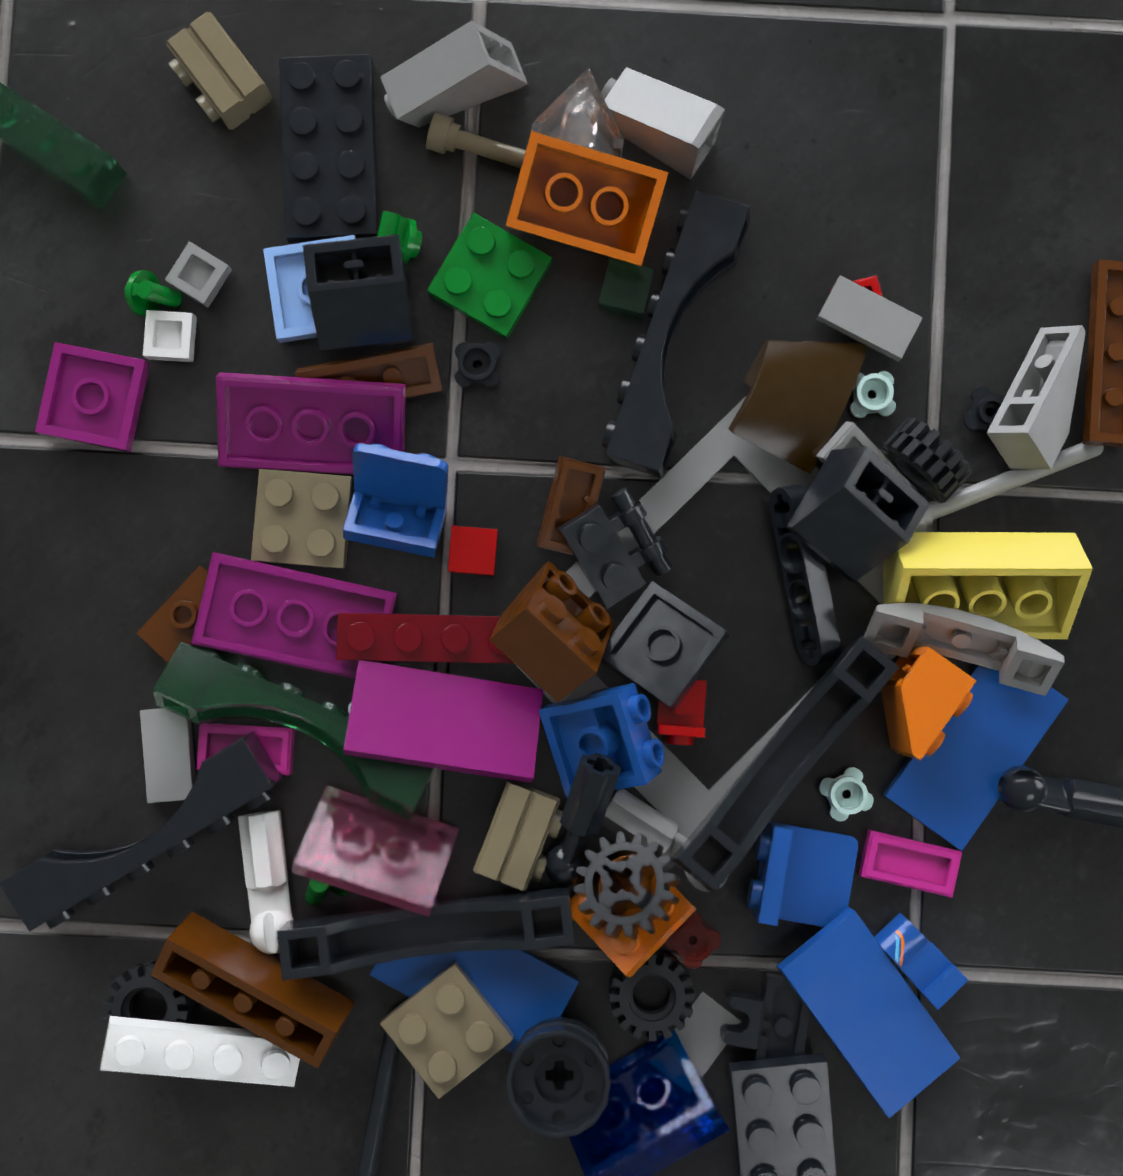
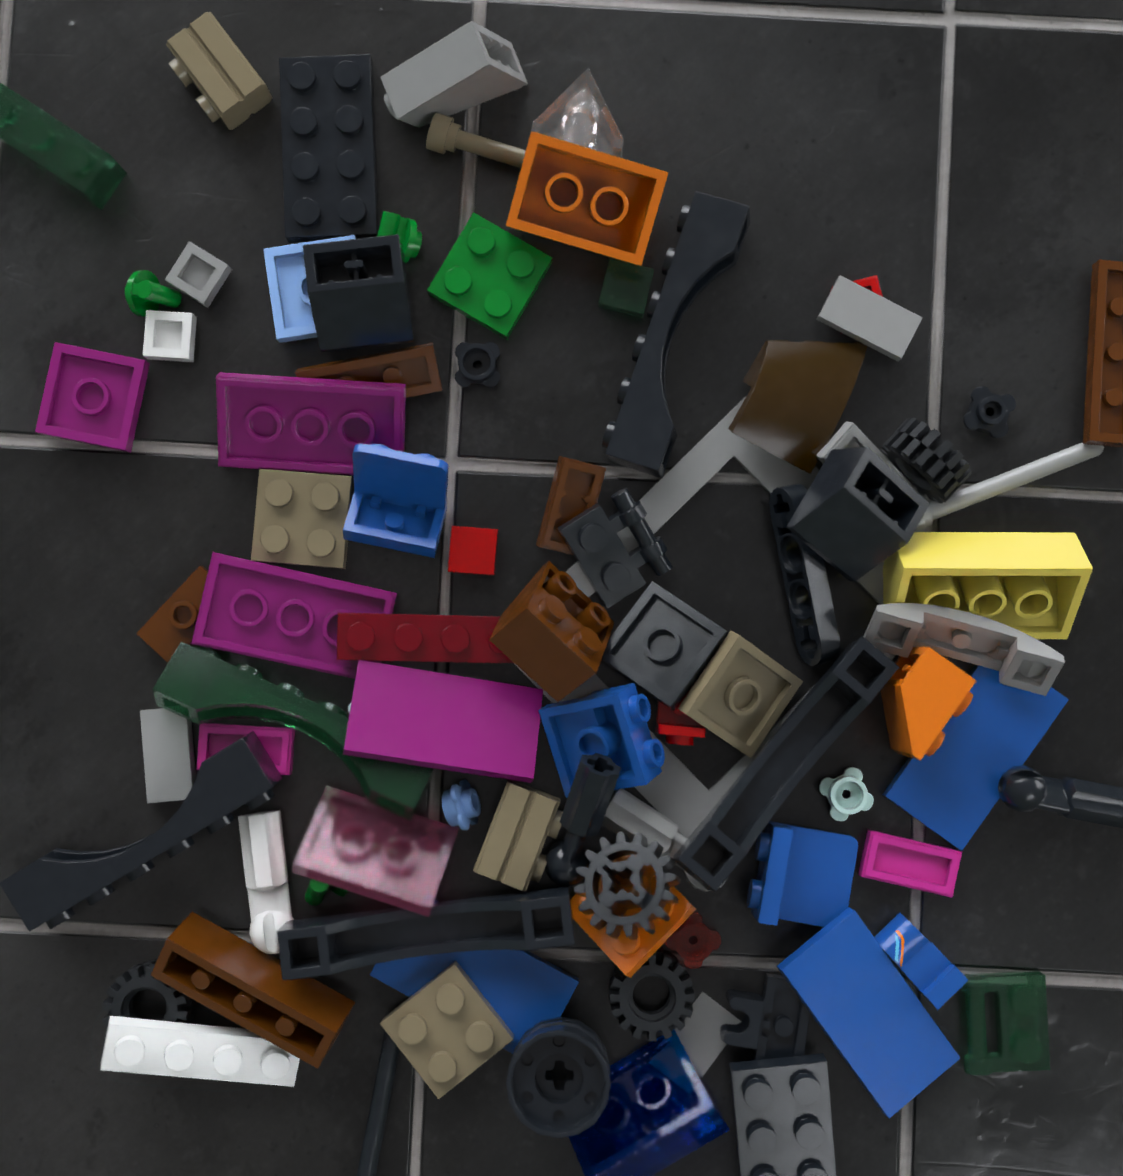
(461, 805): none -> medium blue plate
(663, 119): slope -> none
(740, 694): none -> dark tan plate
(882, 385): light aqua plate -> none
(1019, 1022): none -> clear green plate
(1040, 400): light grey slope -> none

